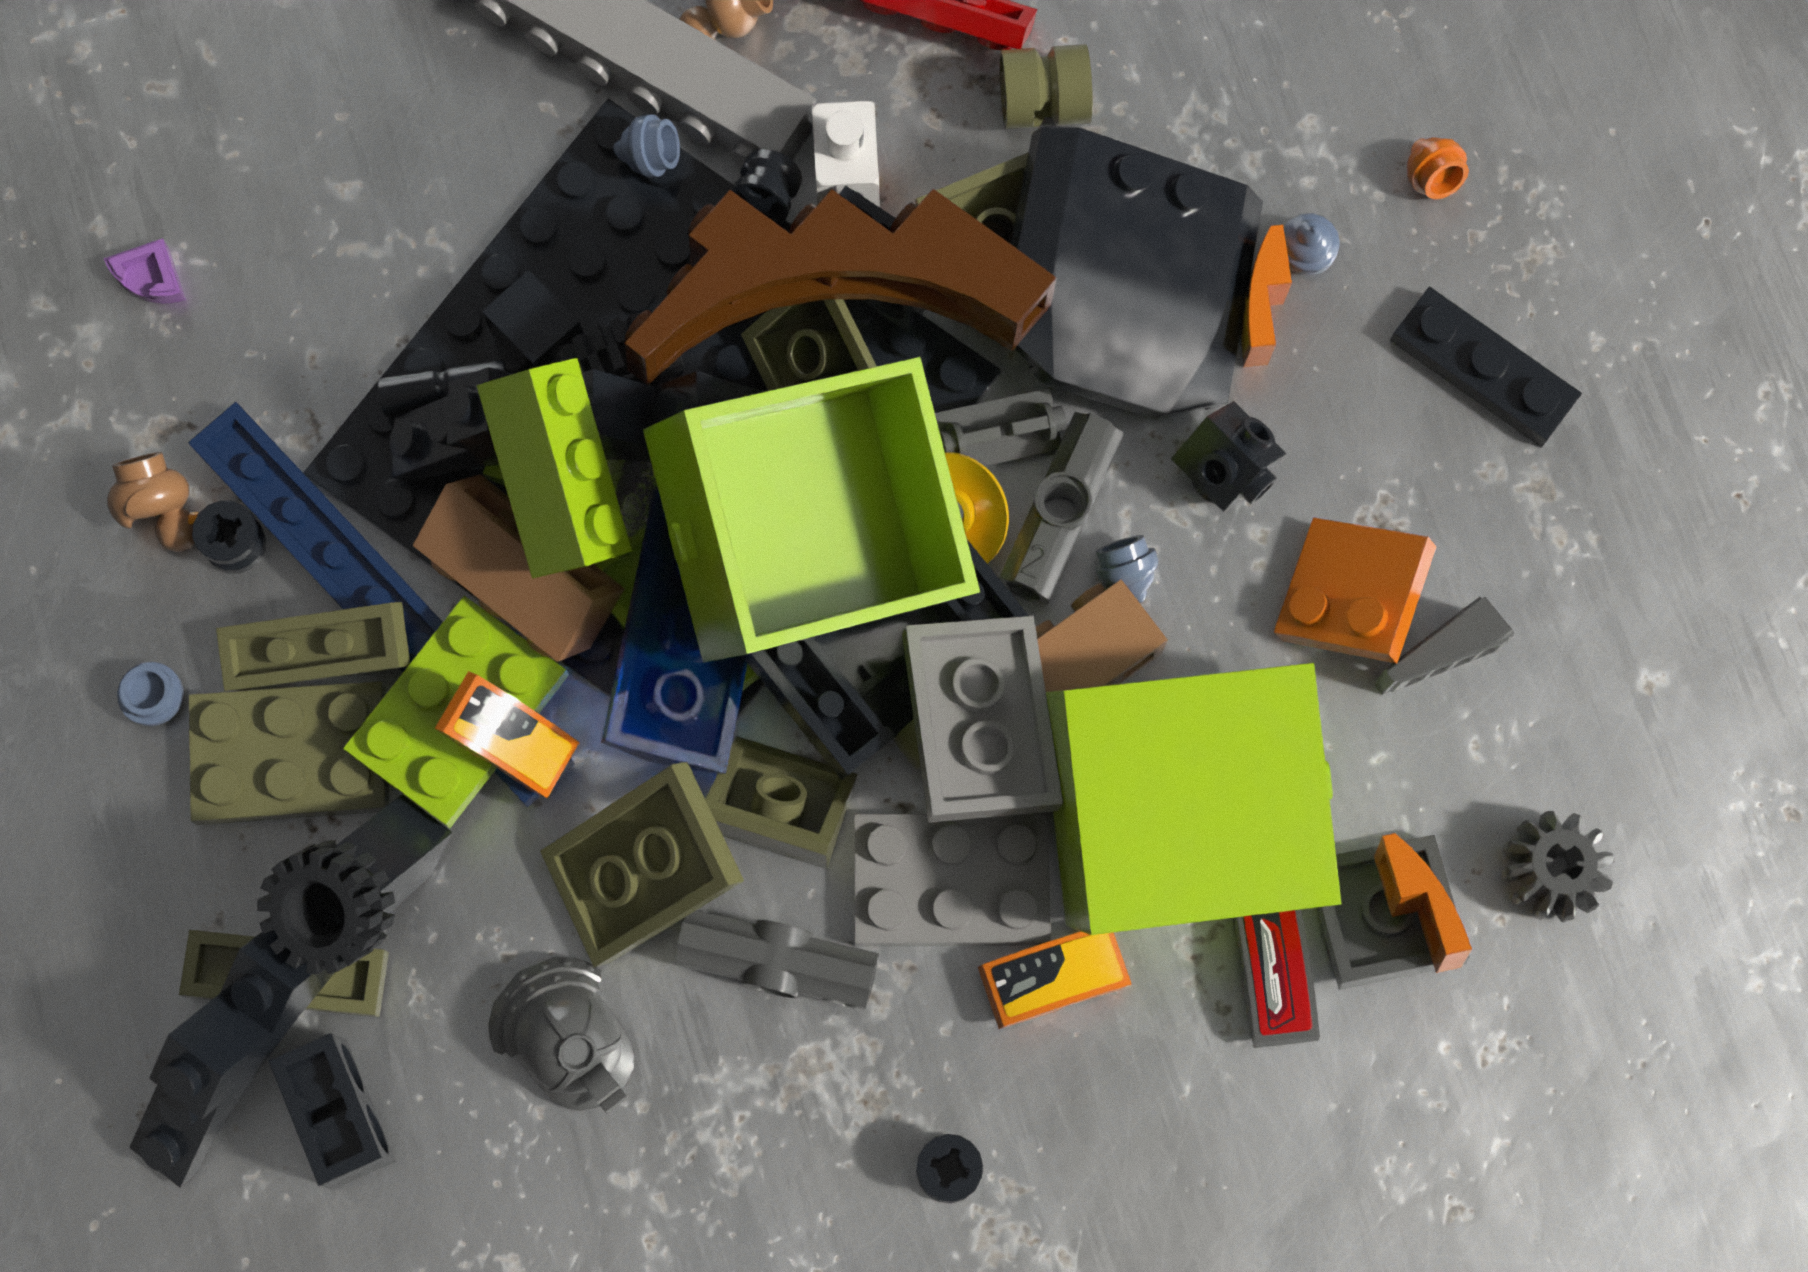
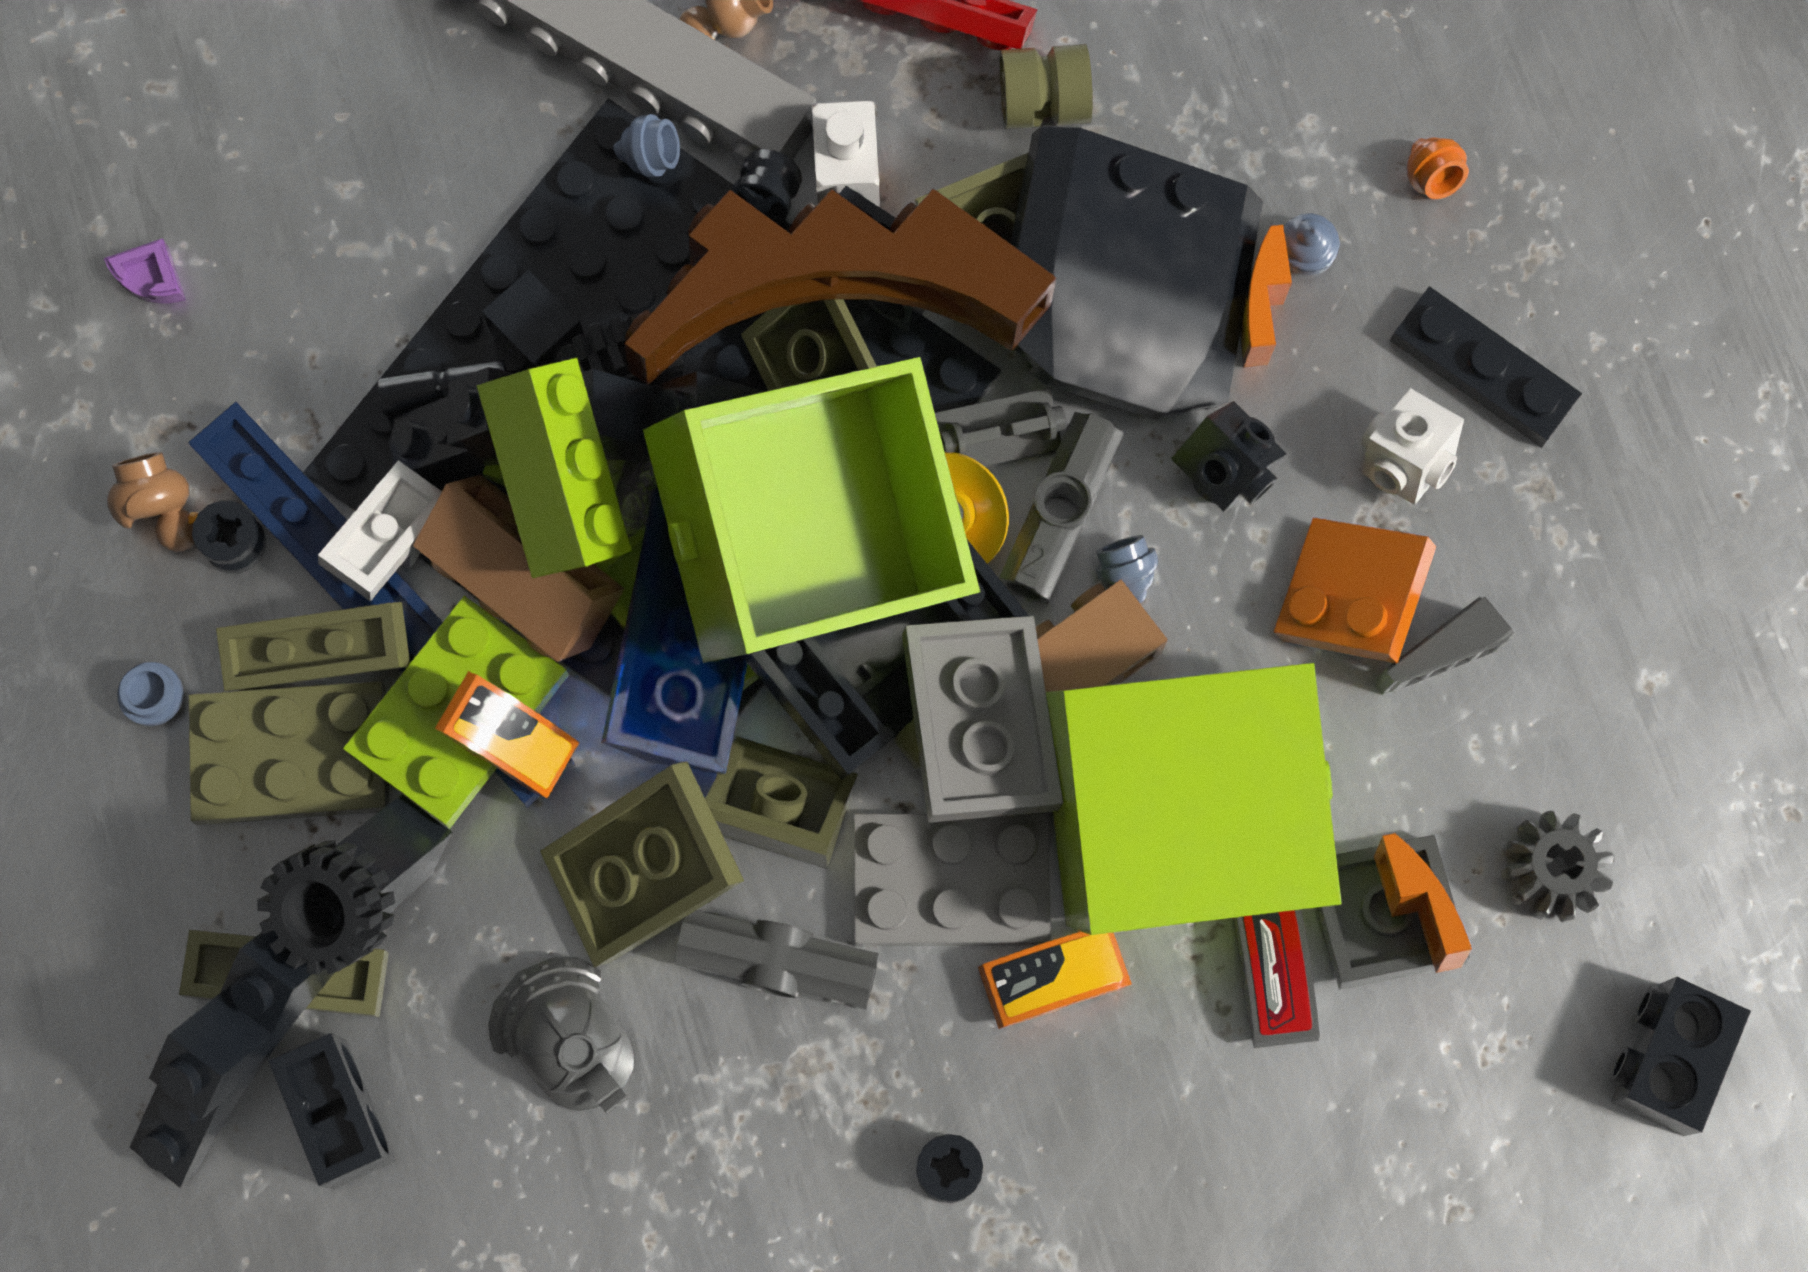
(381, 532): none -> white slope
(1411, 447): none -> white brick
(1694, 1065): none -> black brick

